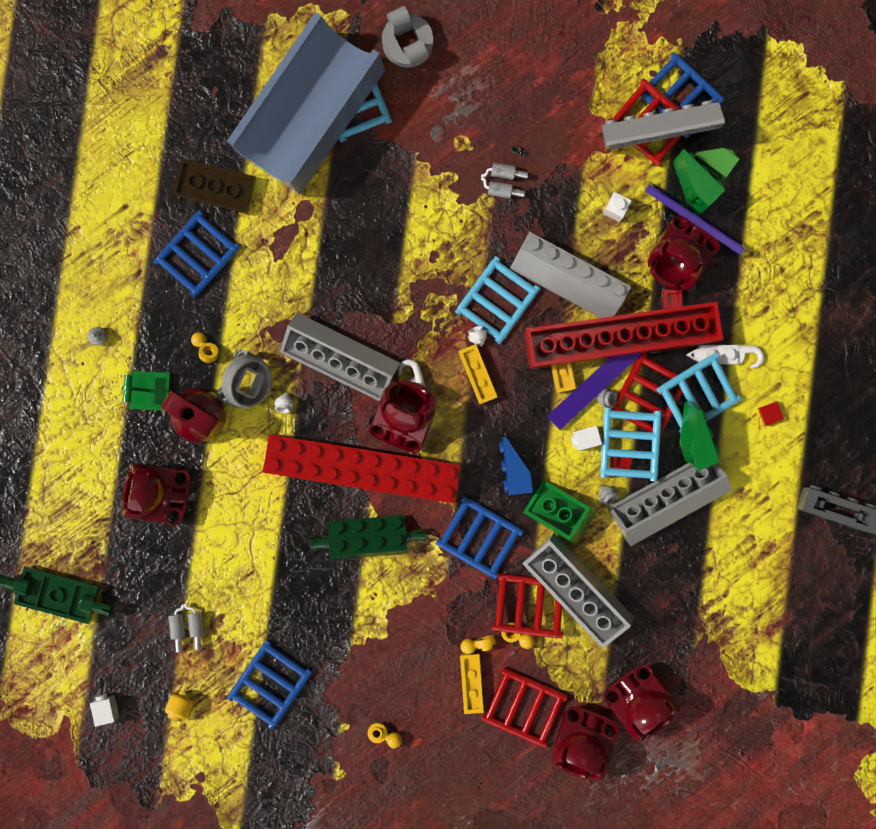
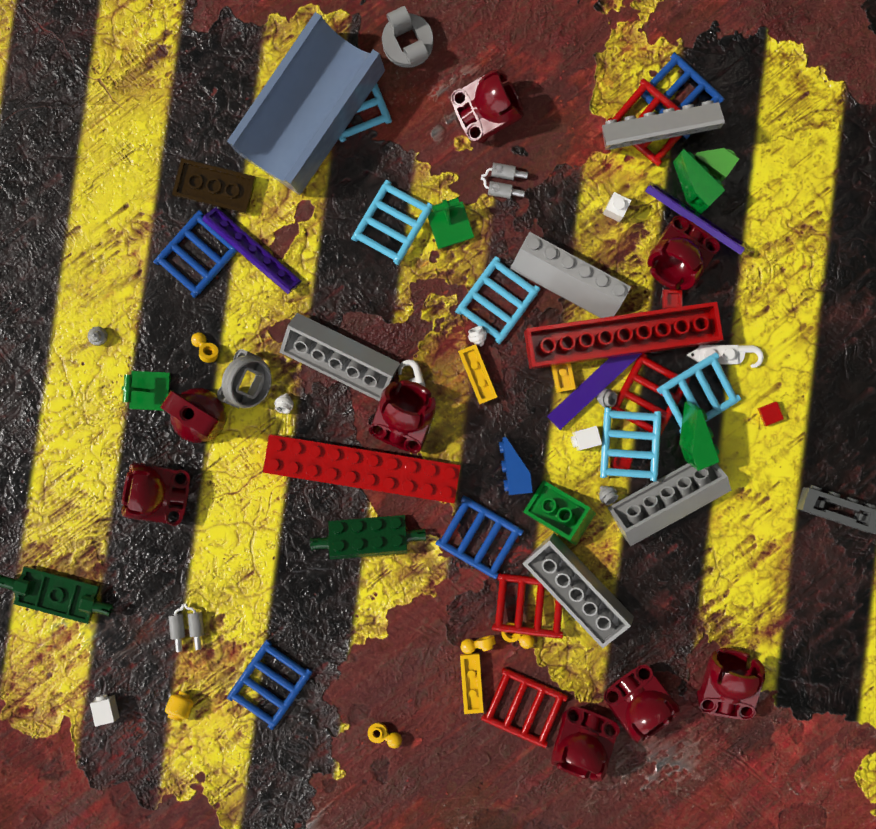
(251, 250): none -> dark purple tile
(377, 203): none -> medium azure bar
(450, 223): none -> green plate
(487, 105): none -> dark red piece
(730, 686): none -> dark red piece

